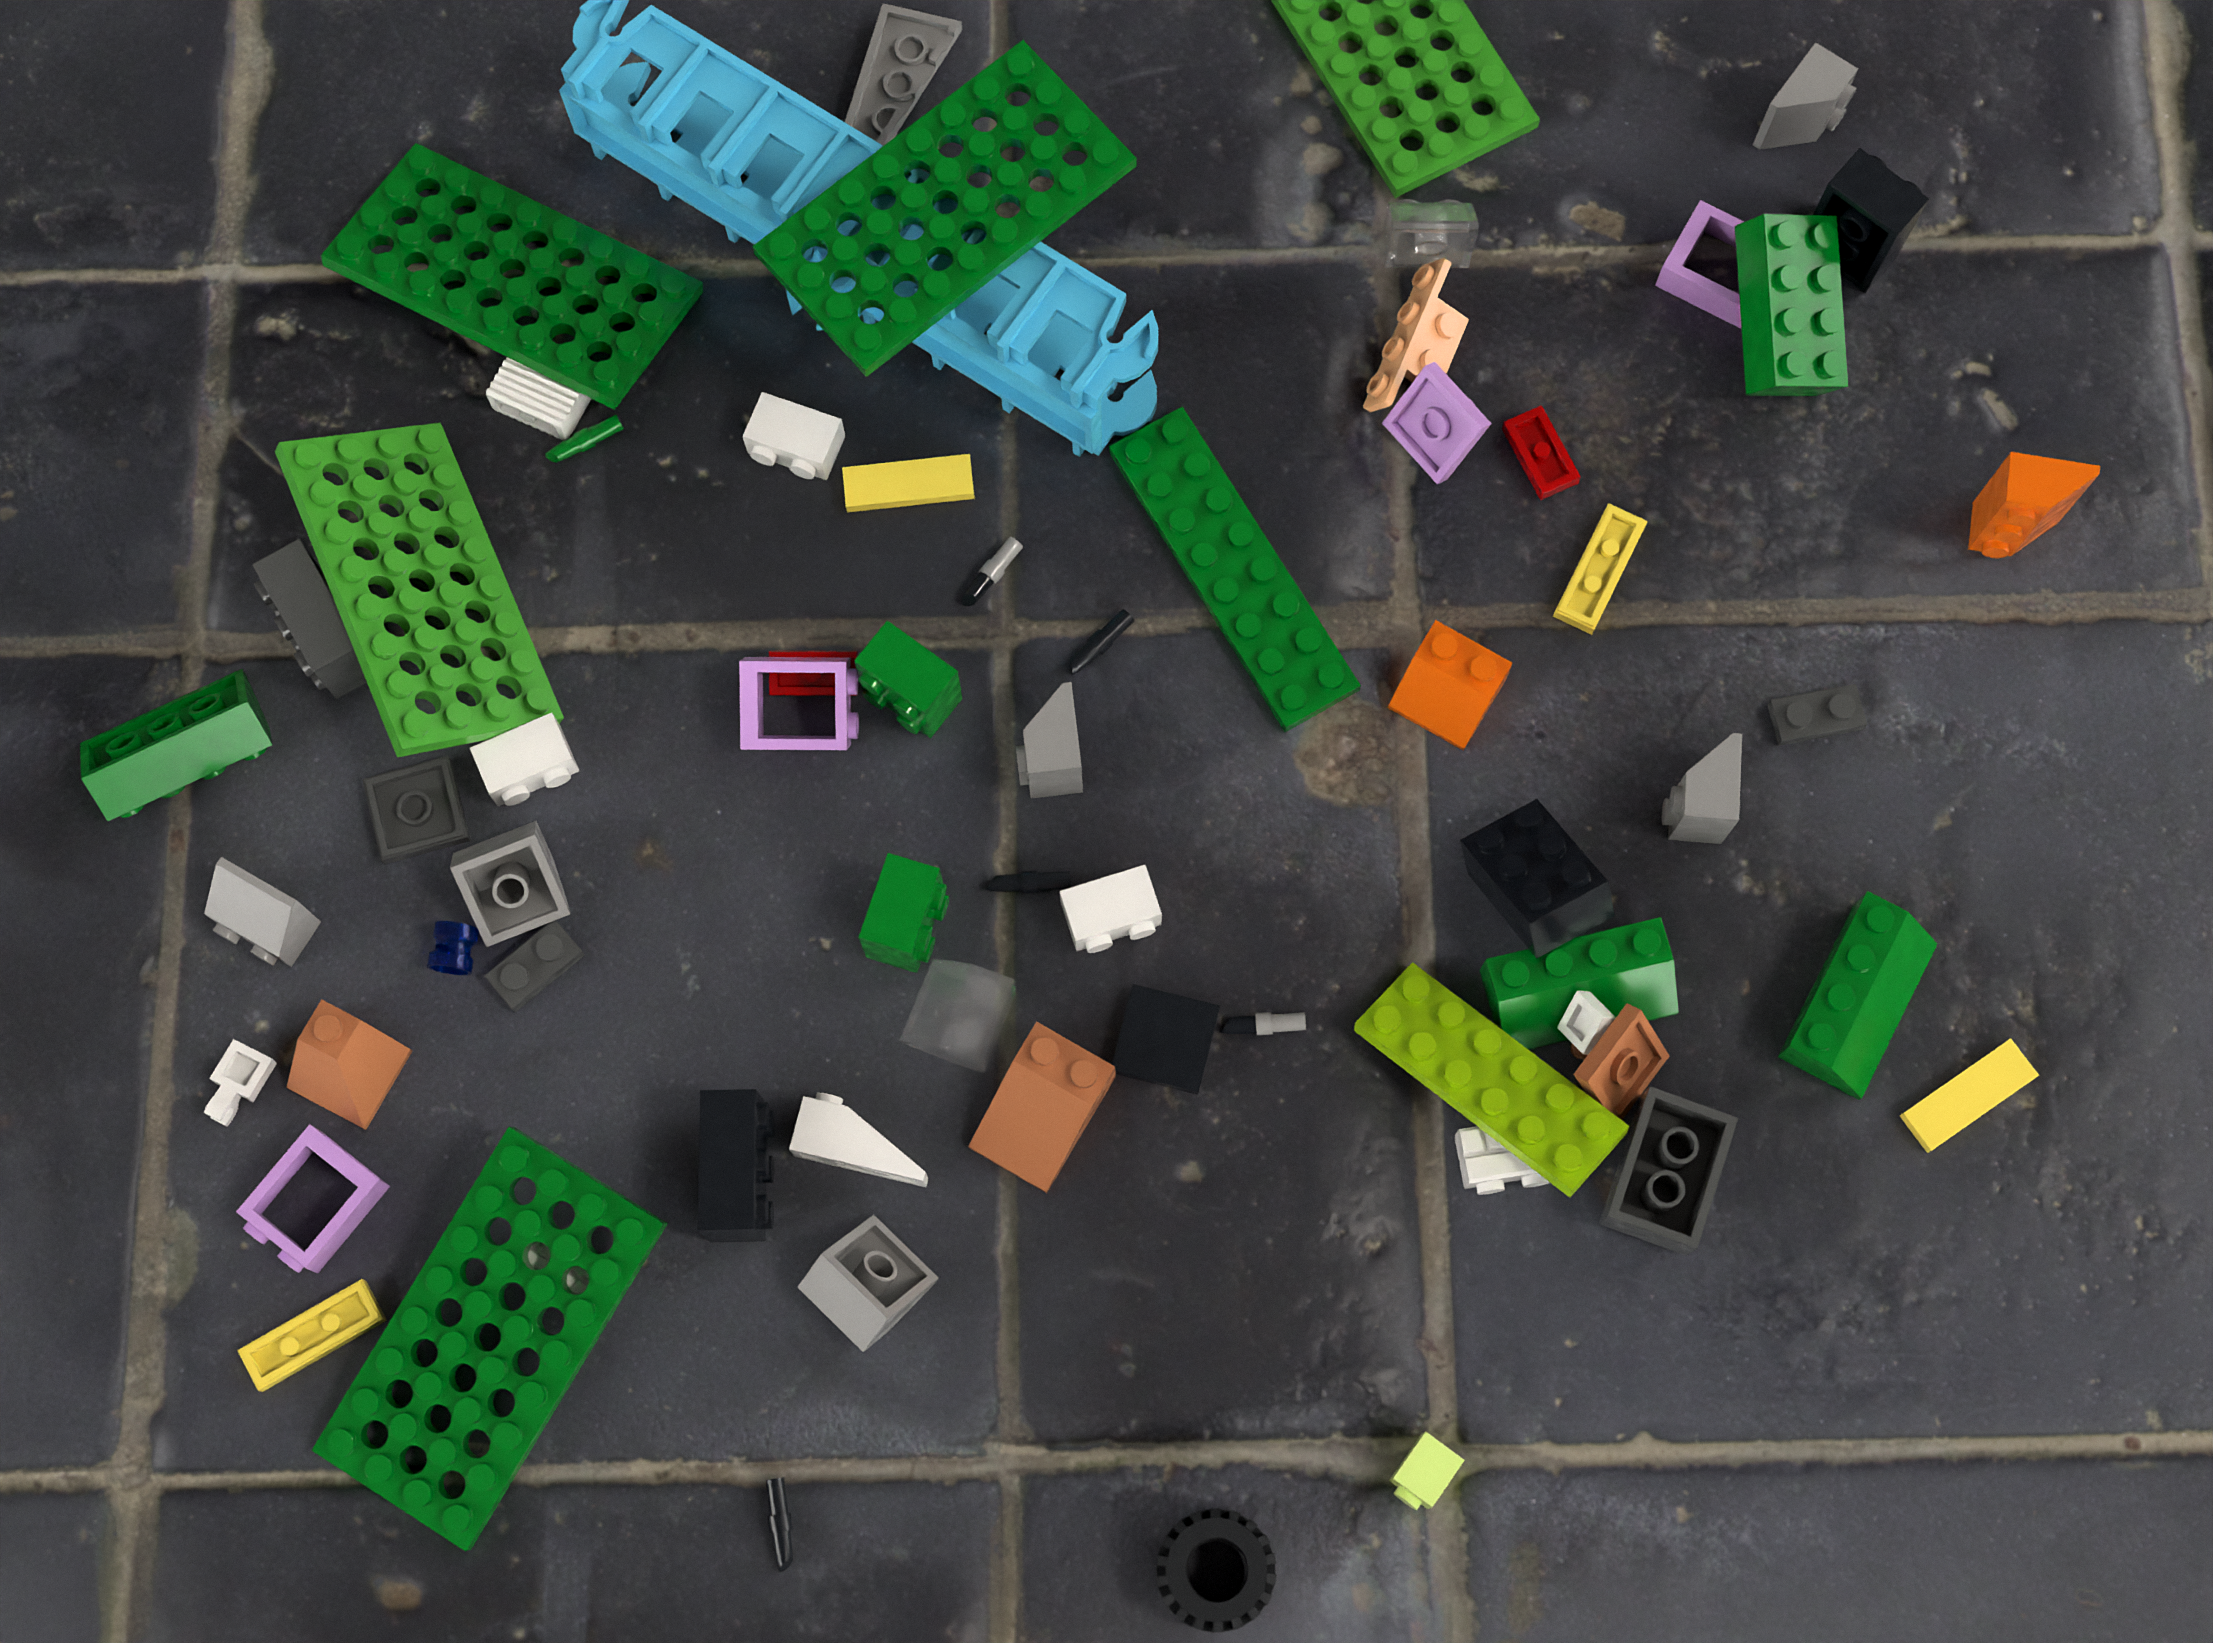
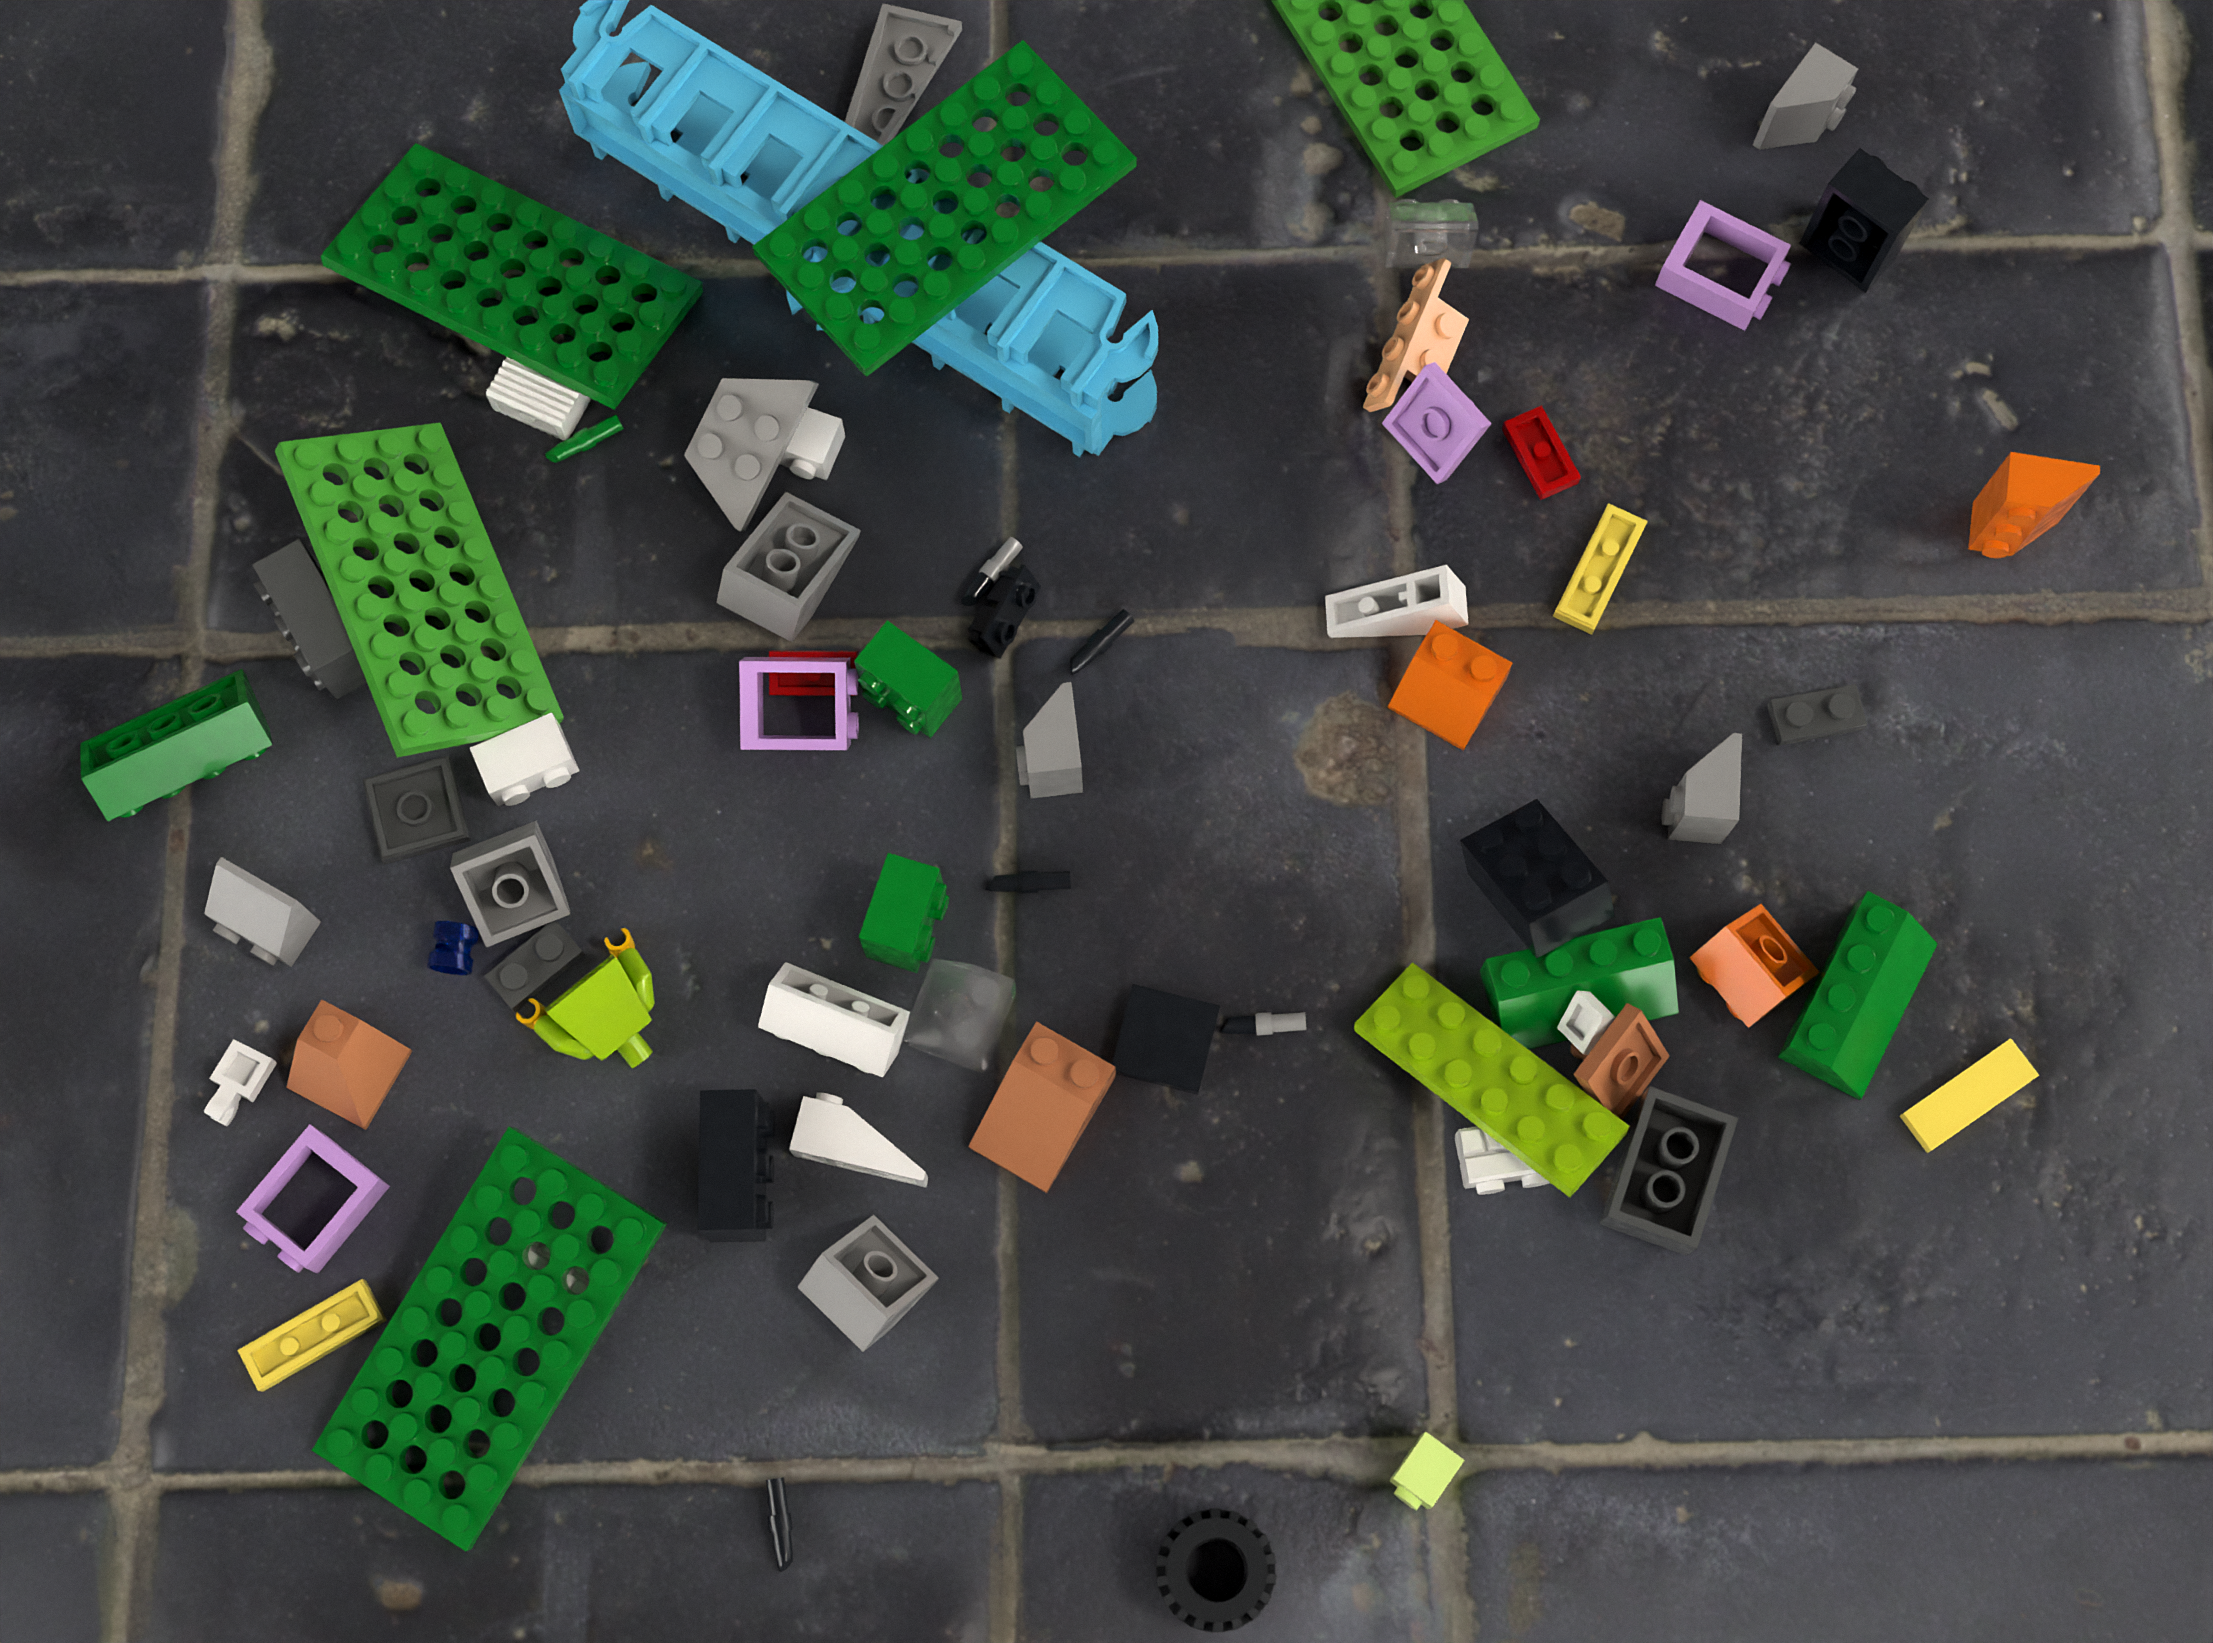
(601, 1009): none -> lime torso
(746, 439): none -> light grey wing
(786, 566): none -> light grey slope
(833, 1019): none -> white brick
(908, 483): light yellow tile -> none
(998, 627): none -> black hinge
(1111, 909): white brick -> none
(1234, 569): green plate -> none
(1399, 605): none -> white slope
(1753, 965): none -> orange slope
(1791, 305): green brick -> none

